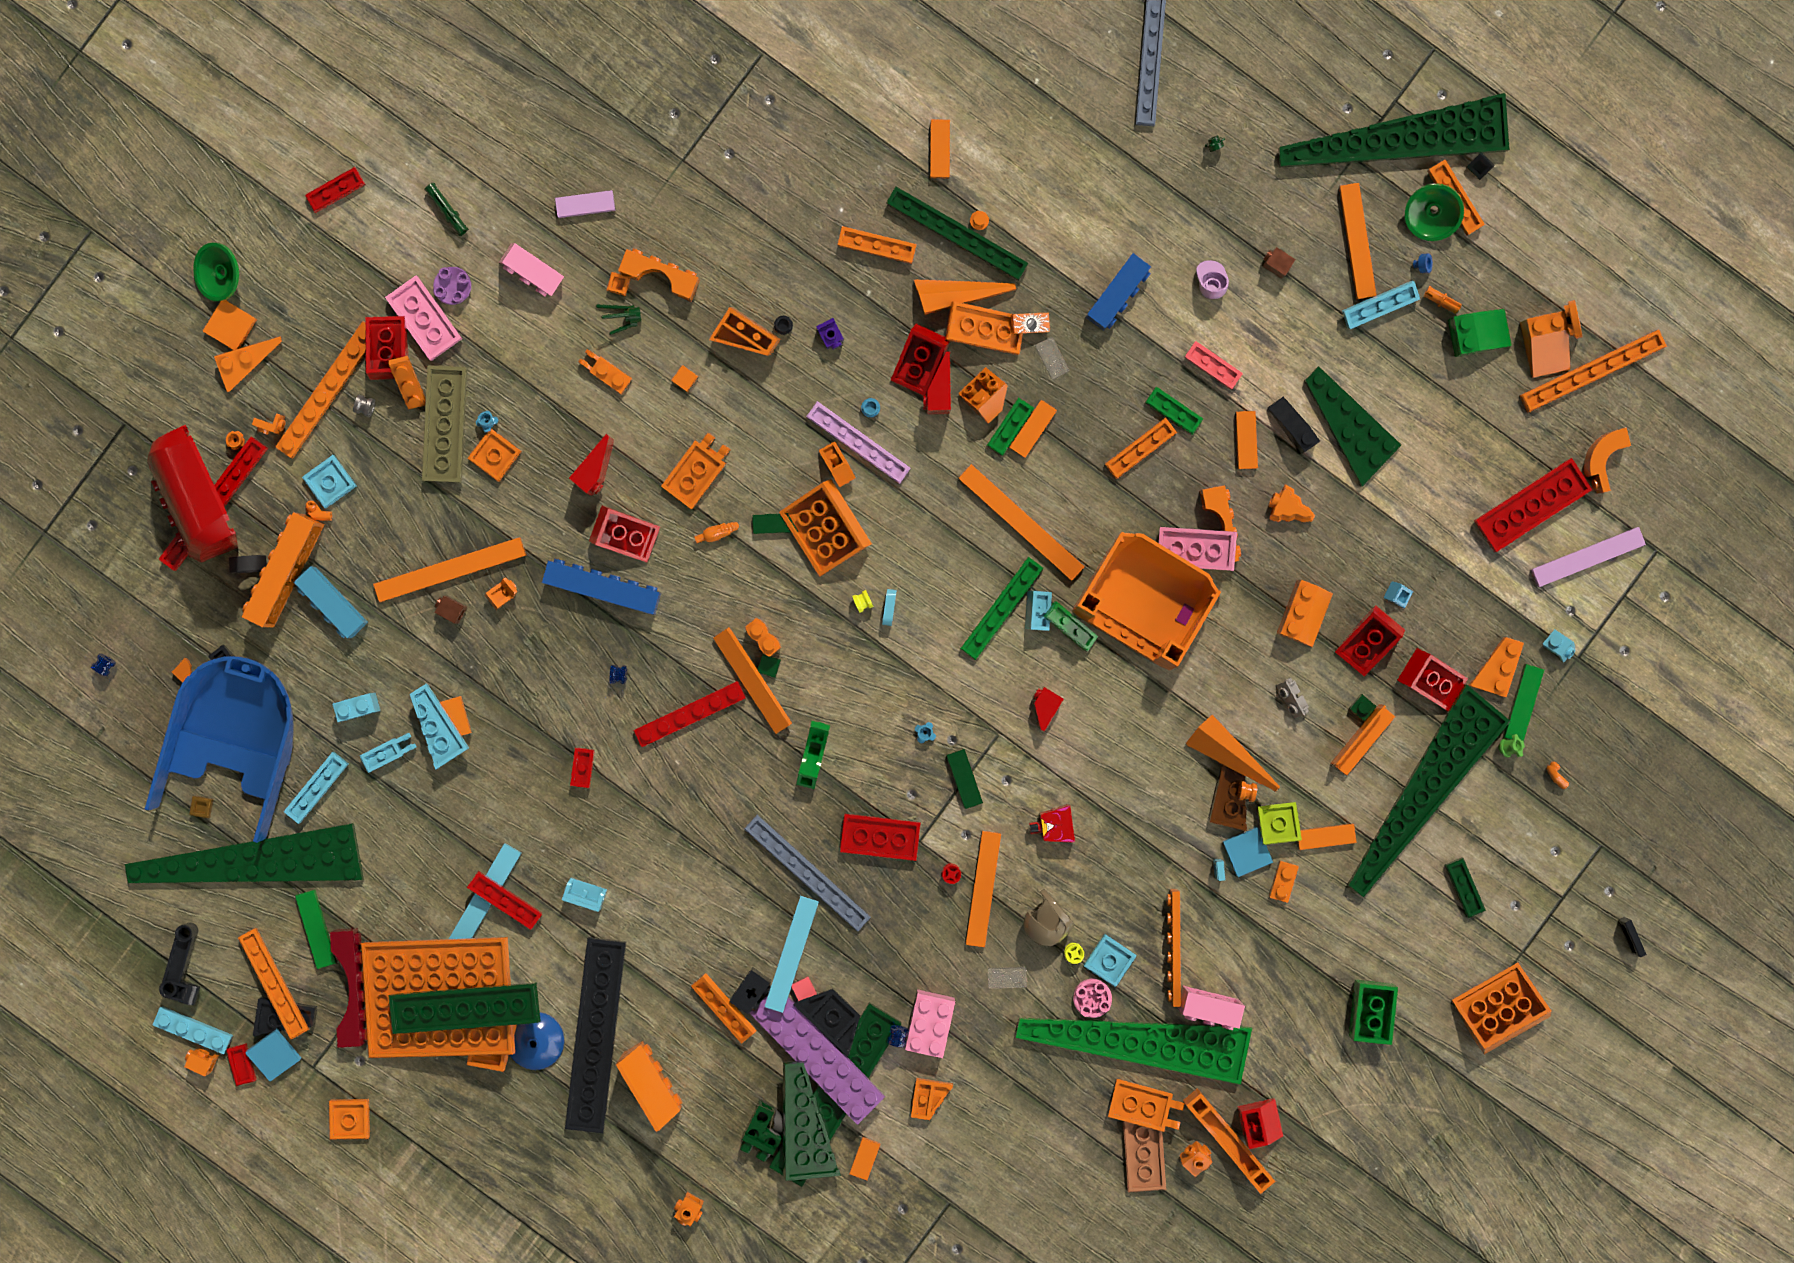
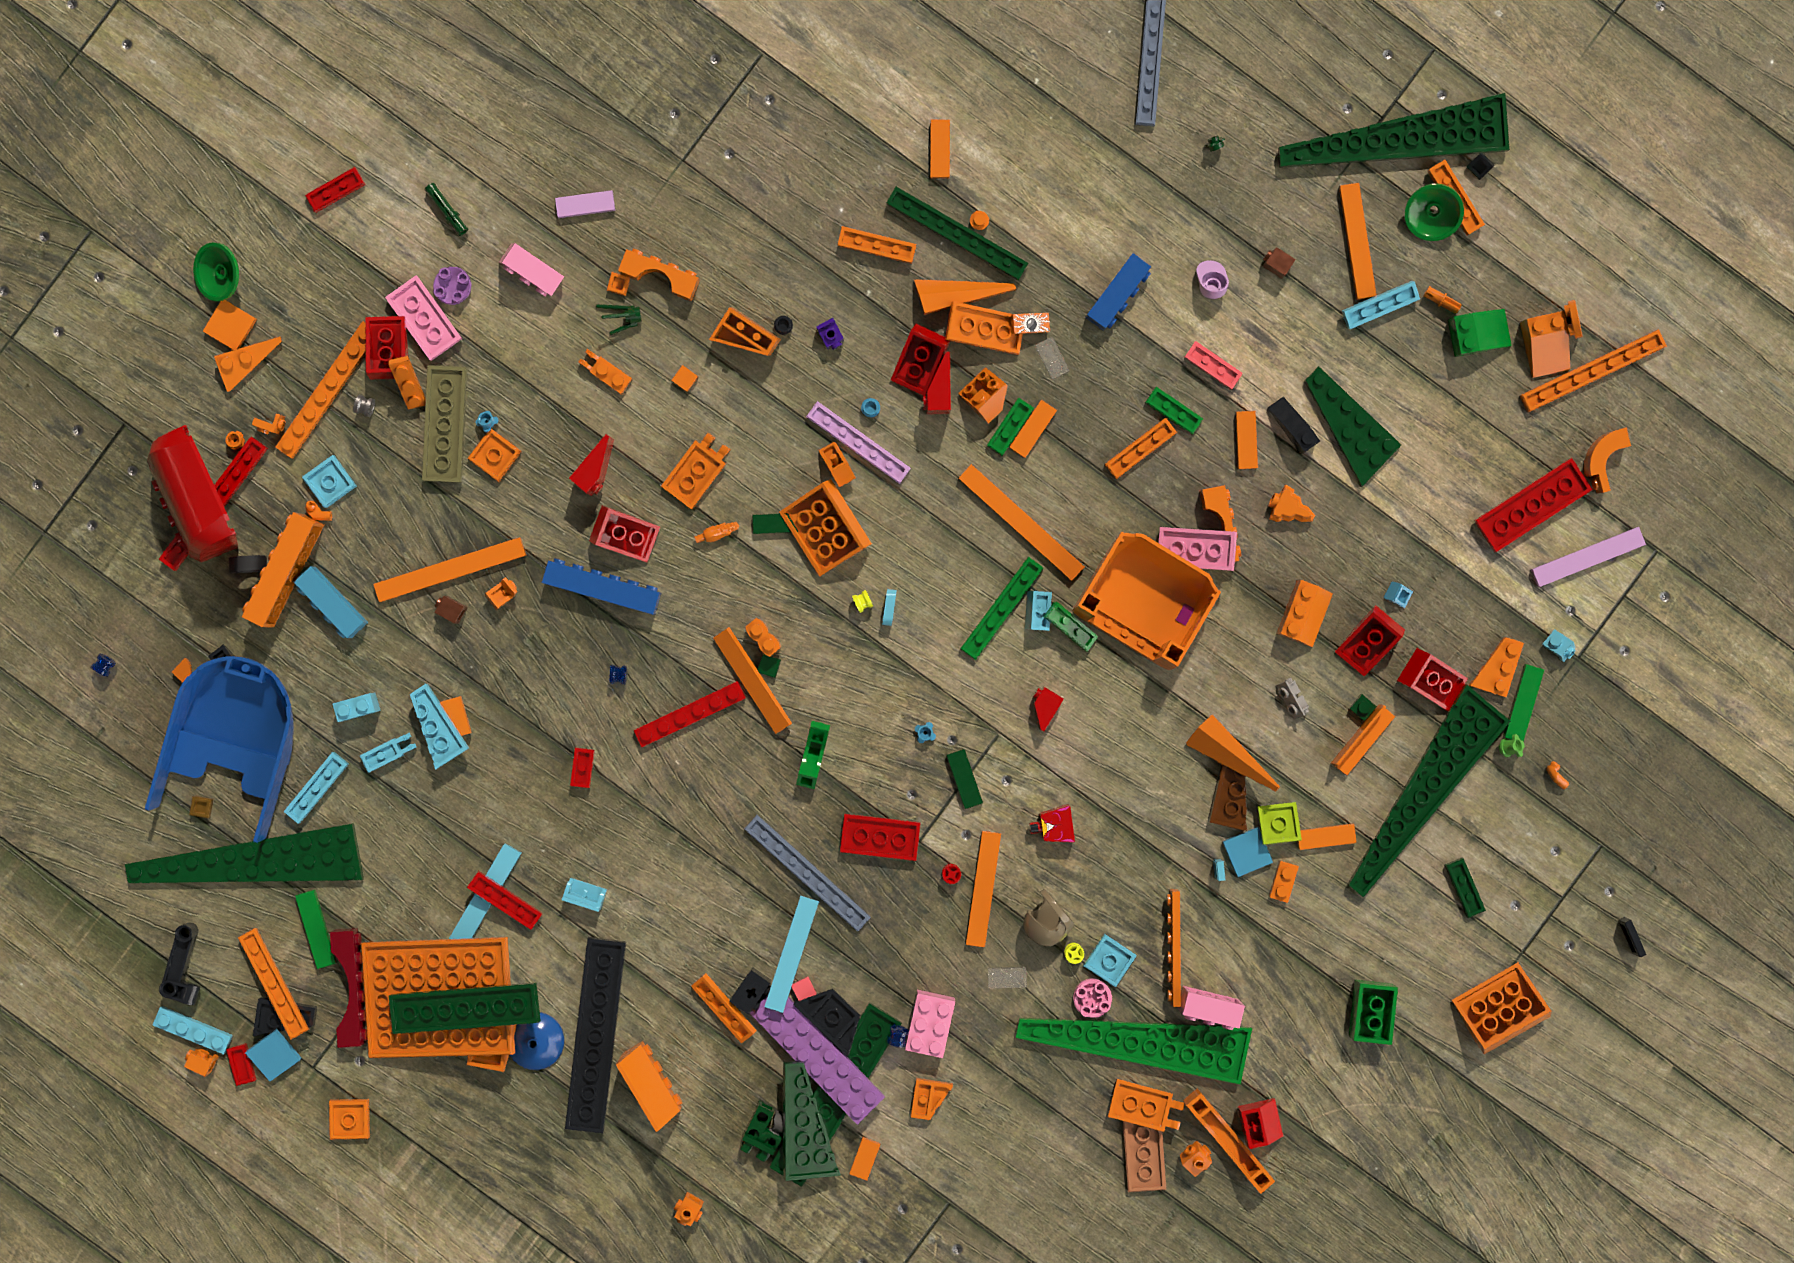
(1247, 791): orange wheel -> none
(1424, 263): blue tile -> none

